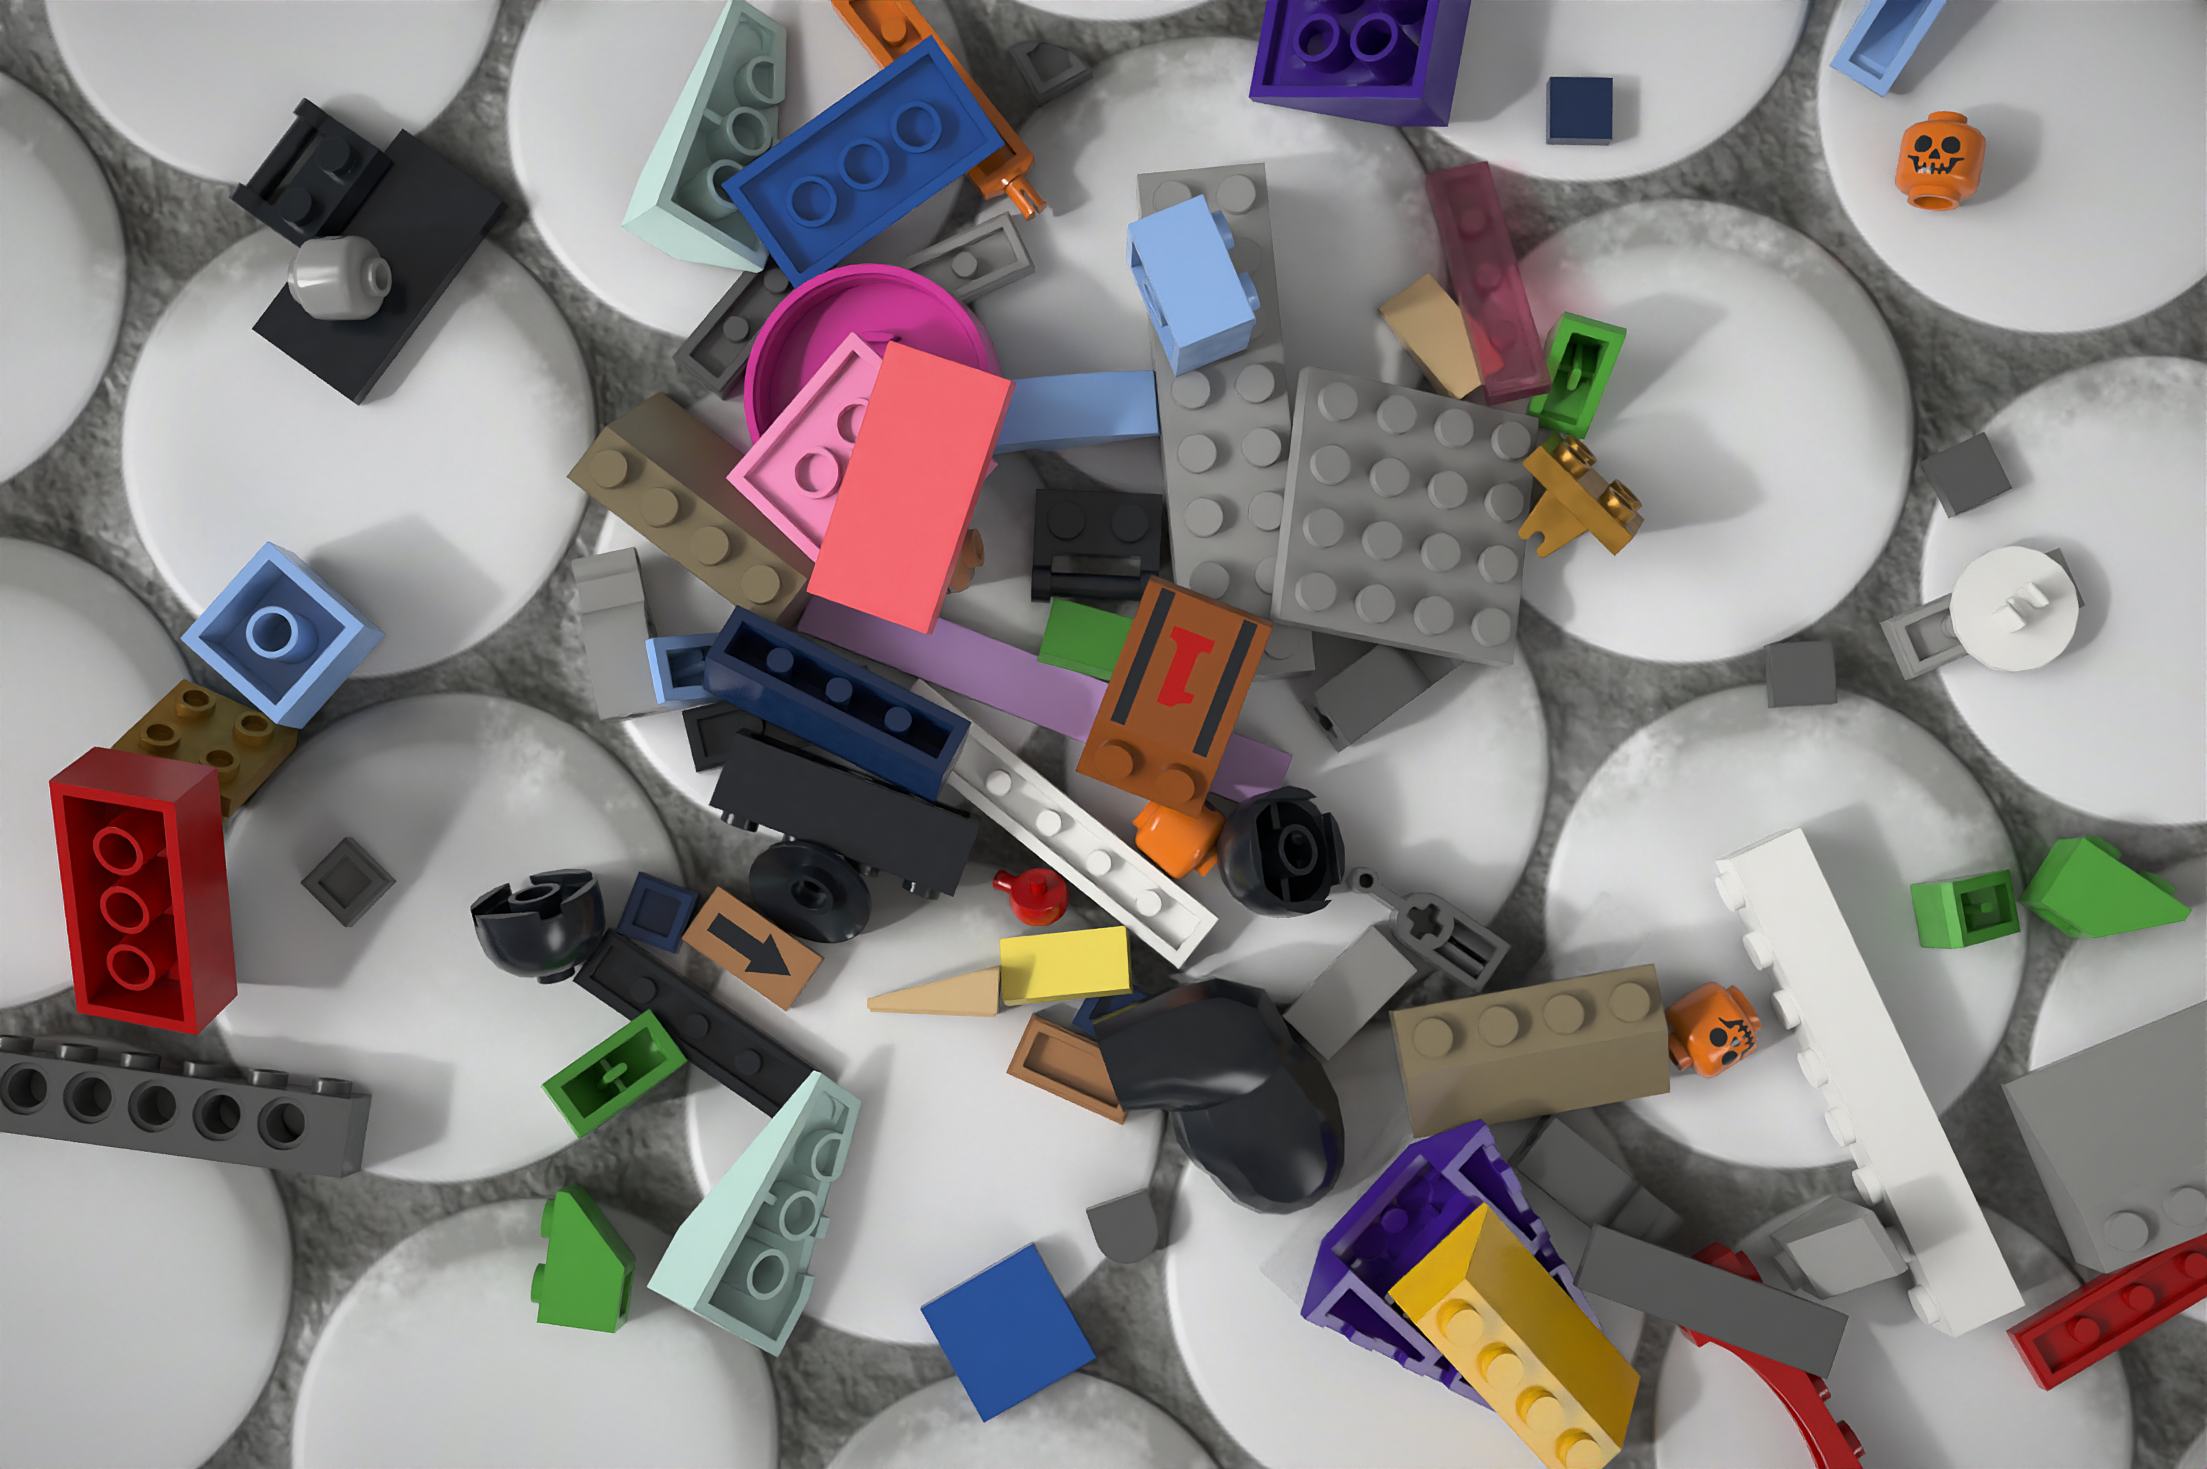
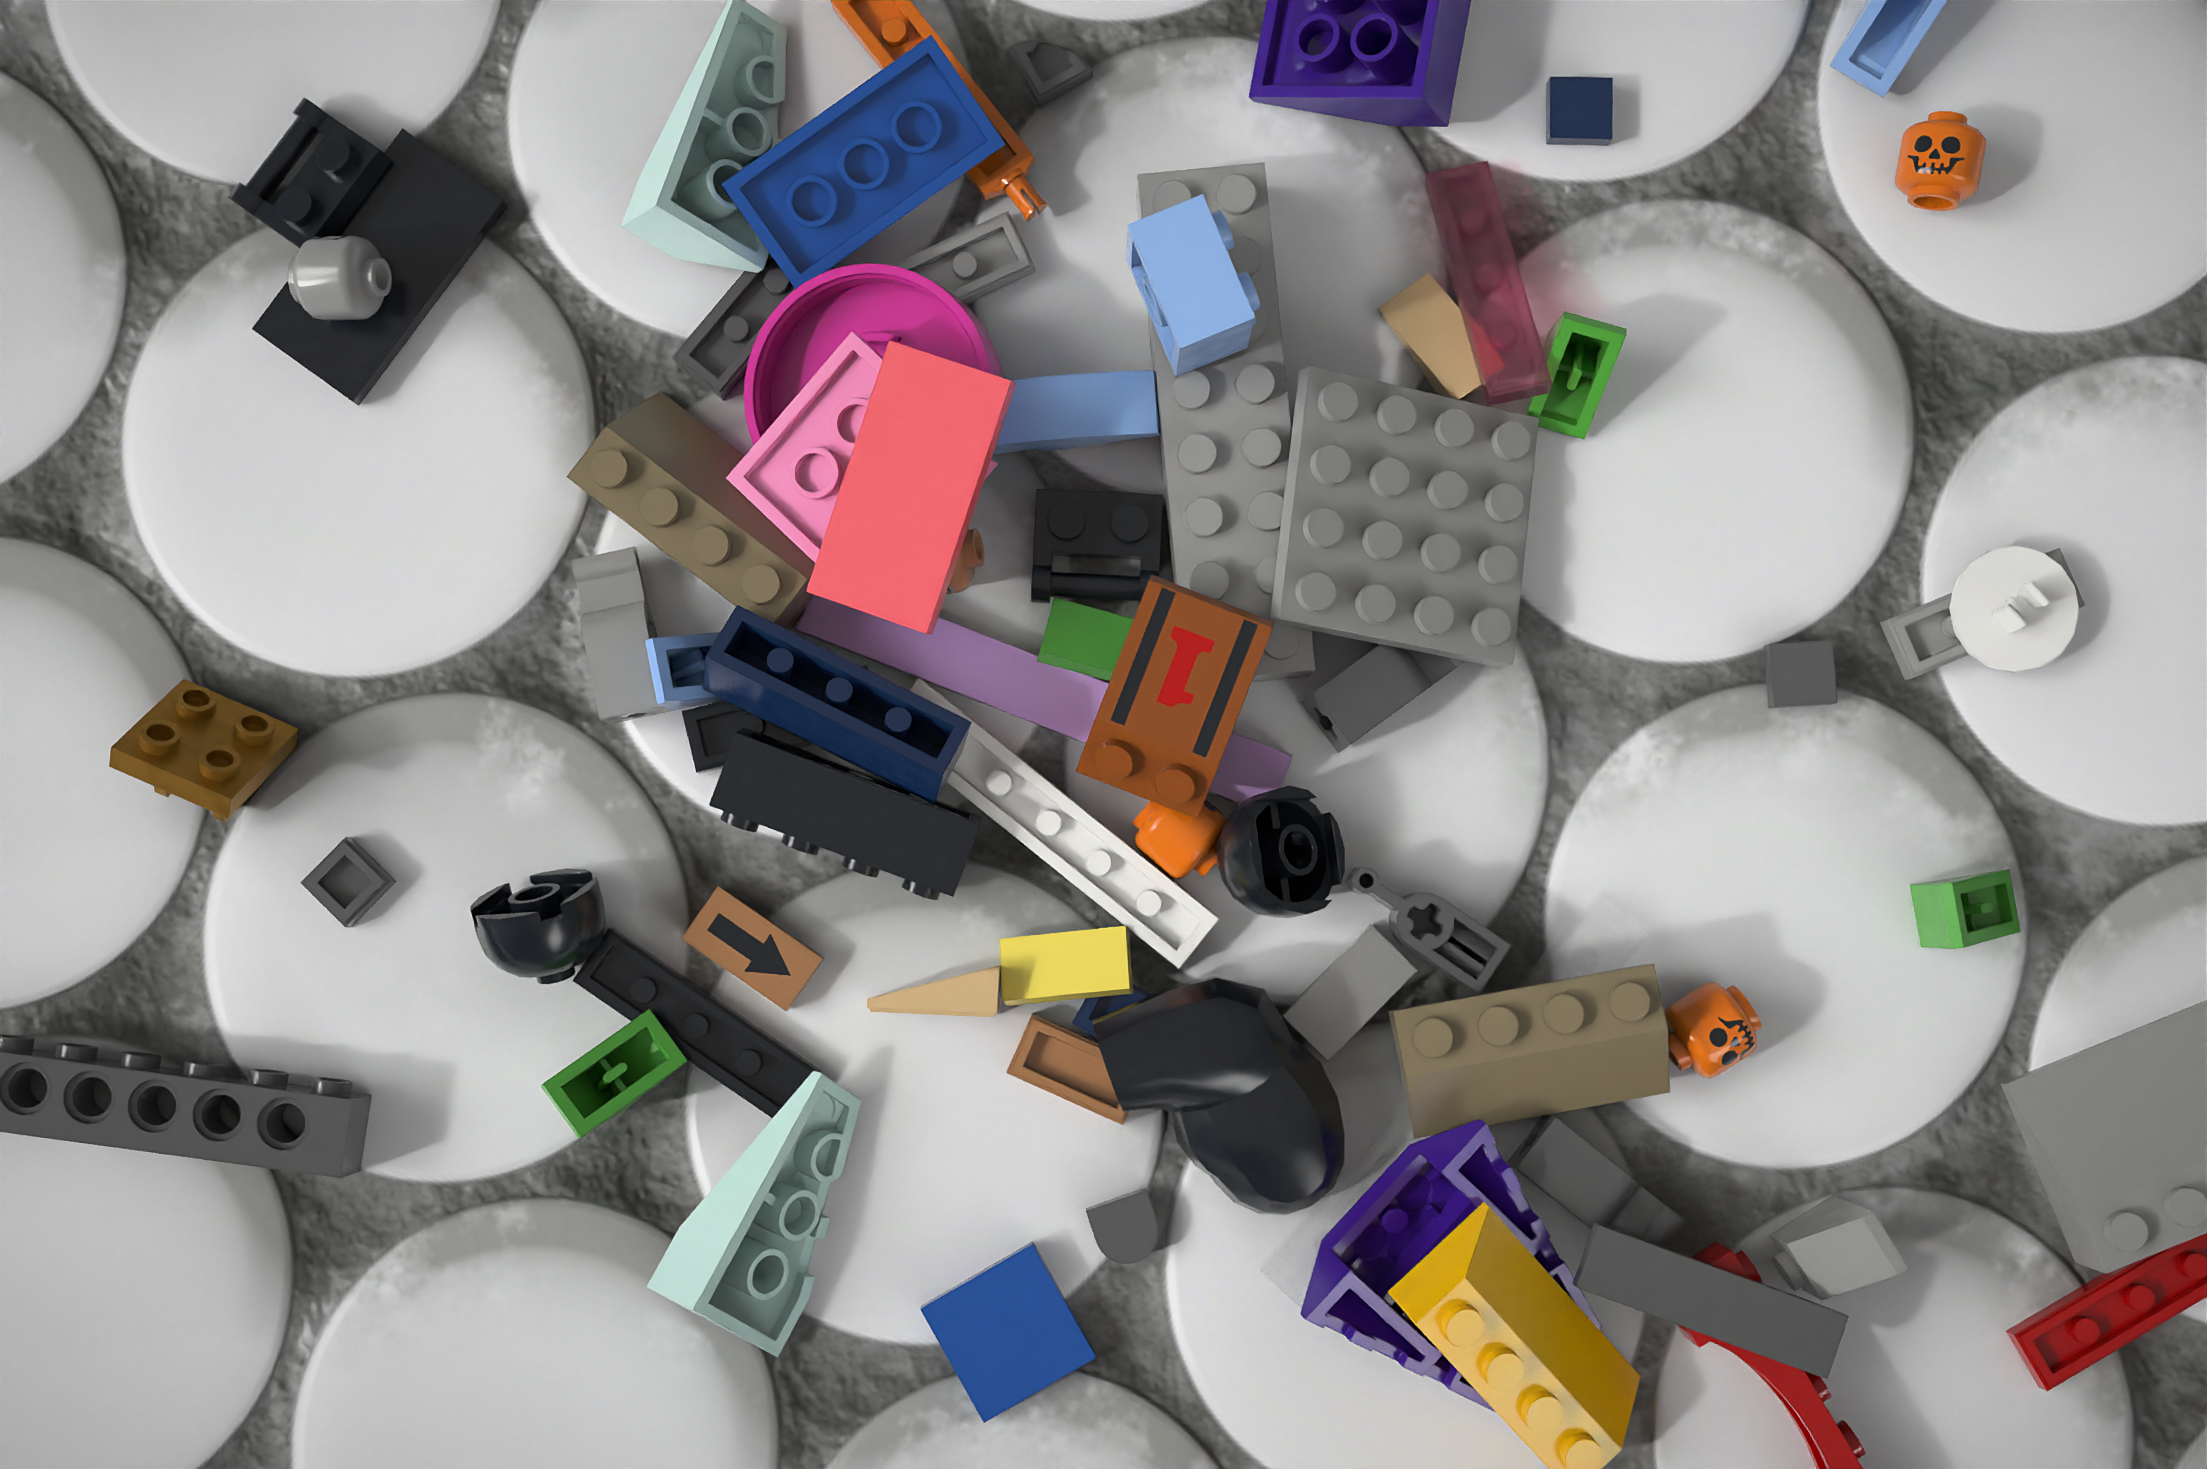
(145, 888): red brick -> none
(283, 636): light blue brick -> none
(585, 1268): bright green slope -> none
(658, 912): dark blue tile -> none
(810, 892): black dish -> none
(1035, 896): red piece -> none
(1578, 499): pearl gold plate -> none
(1867, 1082): white brick -> none
(1966, 474): dark grey tile -> none
(2094, 895): bright green slope -> none

